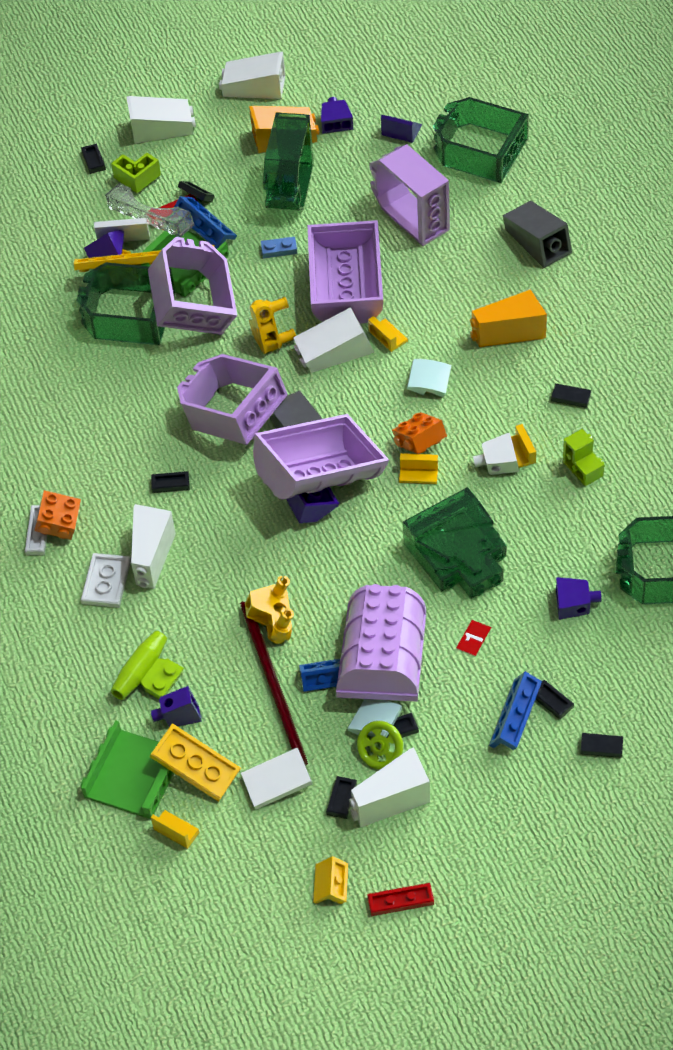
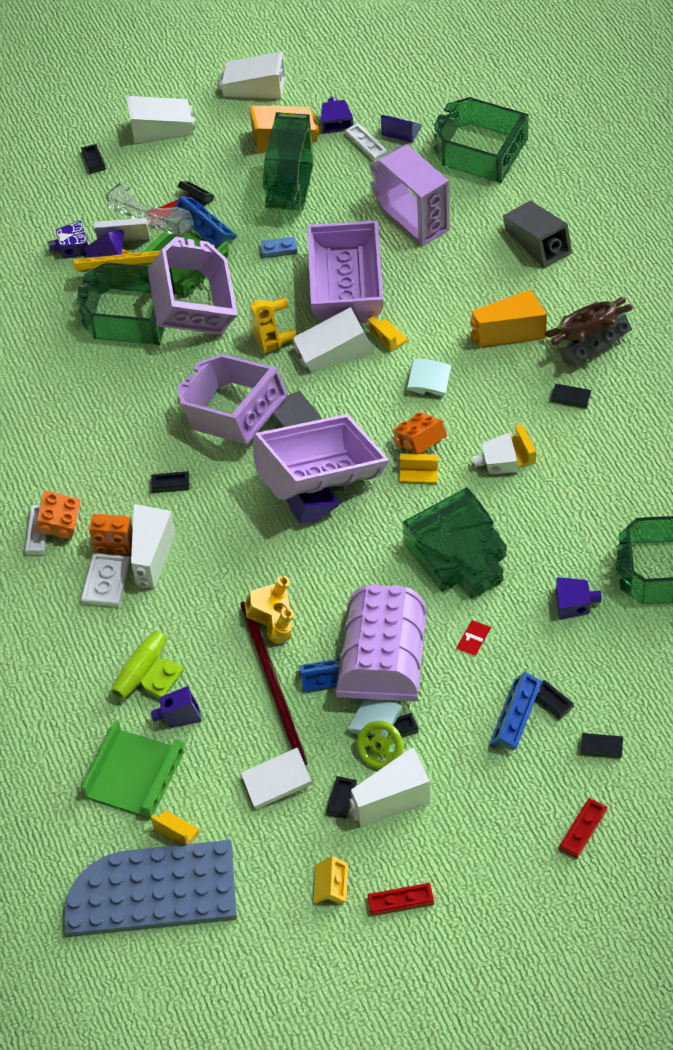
(70, 240): none -> dark purple torso
(111, 534): none -> orange brick
(138, 173): lime brick -> none
(153, 889): none -> sand blue plate
(195, 762): yellow tile -> none
(365, 142): none -> white tile
(580, 458): lime brick -> none
(583, 828): none -> red tile
(590, 329): none -> brick

